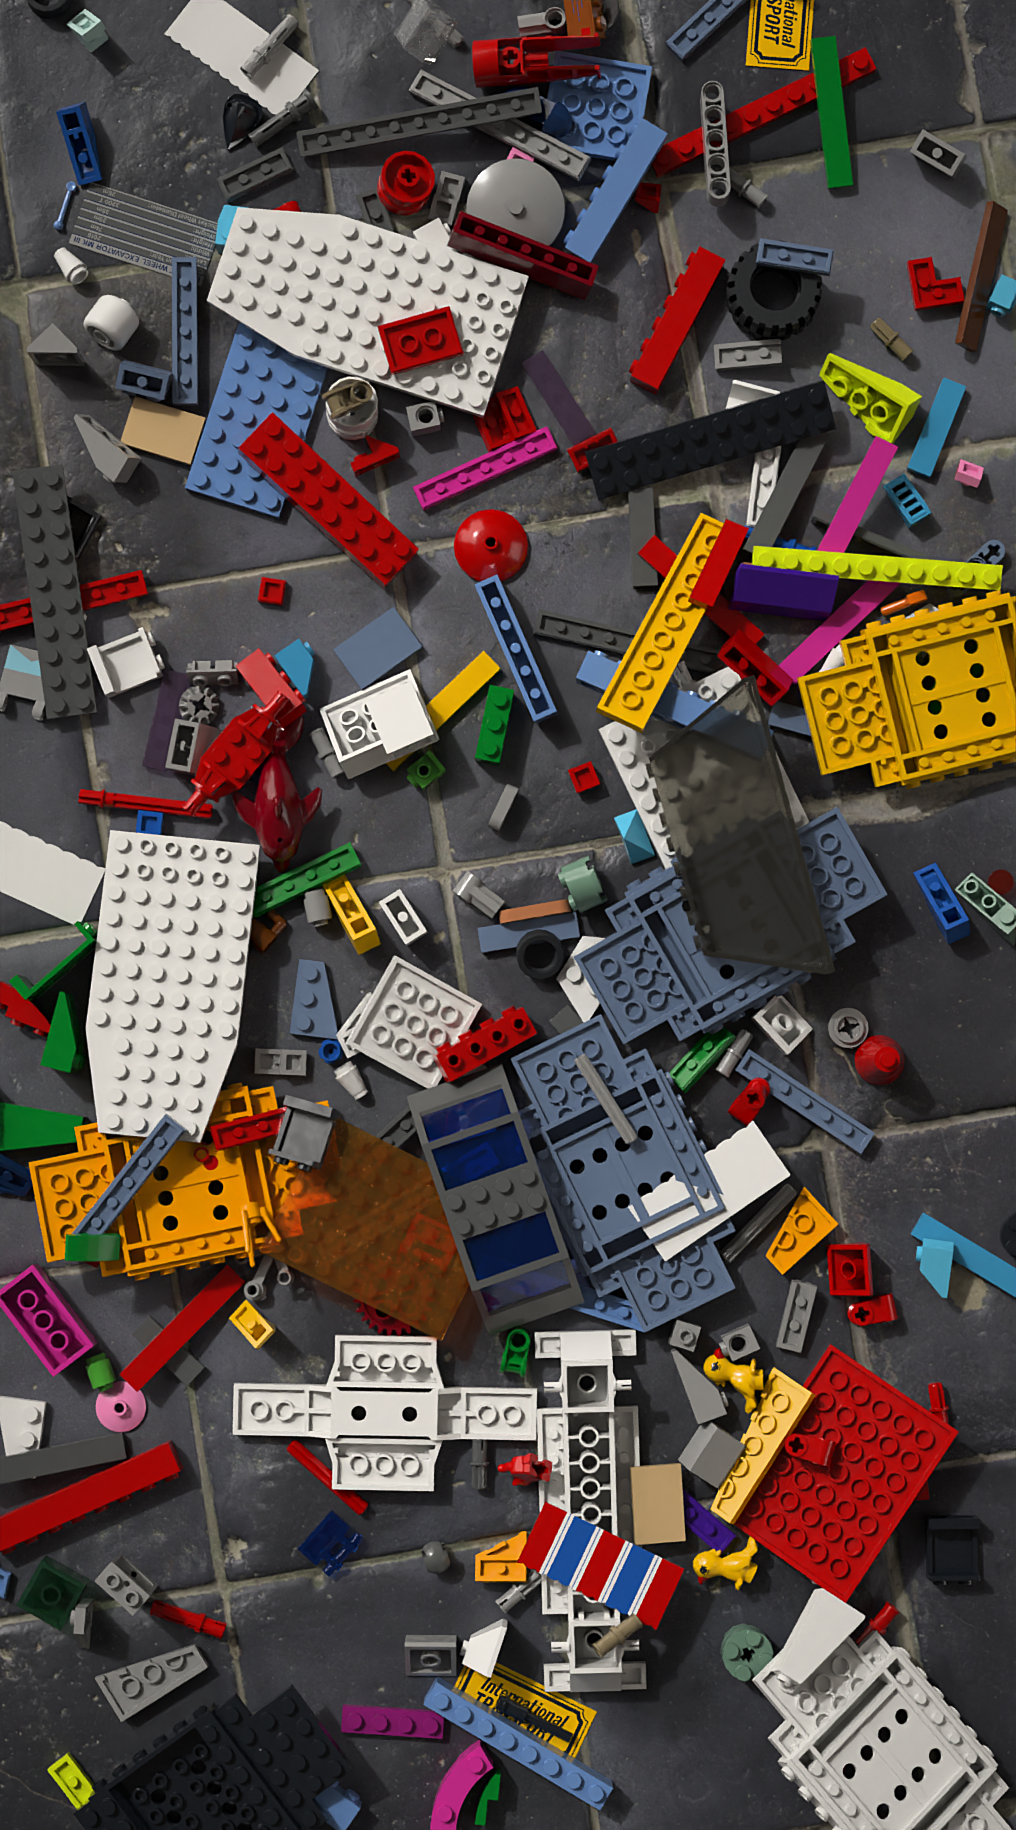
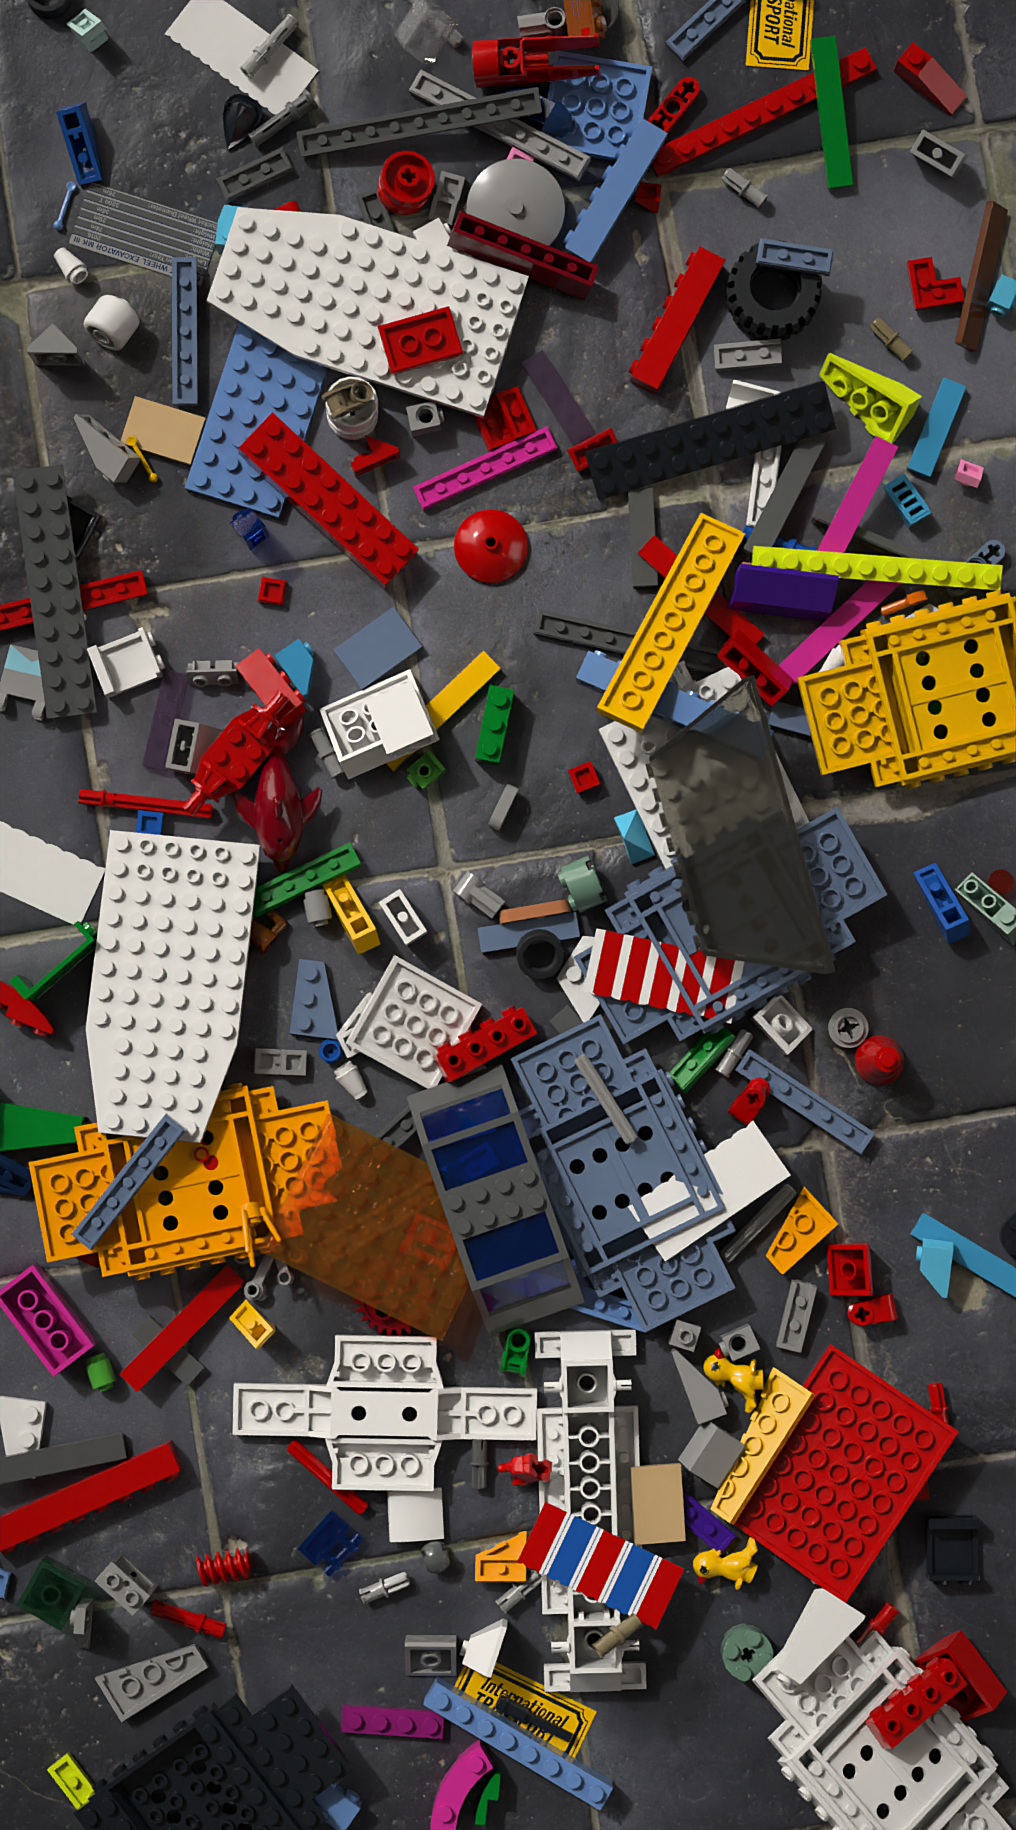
(64, 1042): green slope -> none
(92, 1247): green slope -> none
(132, 440): none -> yellow hinge
(133, 1403): bright pink dish -> none
(143, 380): sand blue brick -> none
(195, 694): light grey gear -> none
(224, 1567): none -> red piece
(247, 1129): red tile -> none
(249, 528): none -> clear blue slope
(304, 1134): panel -> none
(384, 1587): none -> light grey axle
(415, 1515): none -> white slope
(516, 649): medium blue brick -> none
(635, 972): none -> red sticker
(689, 98): none -> red beam
(718, 133): light grey beam -> none
(718, 565): red tile -> none
(815, 1449): red piece -> none
(915, 1702): none -> red brick
(929, 78): none -> red slope
(982, 1688): none -> red slope

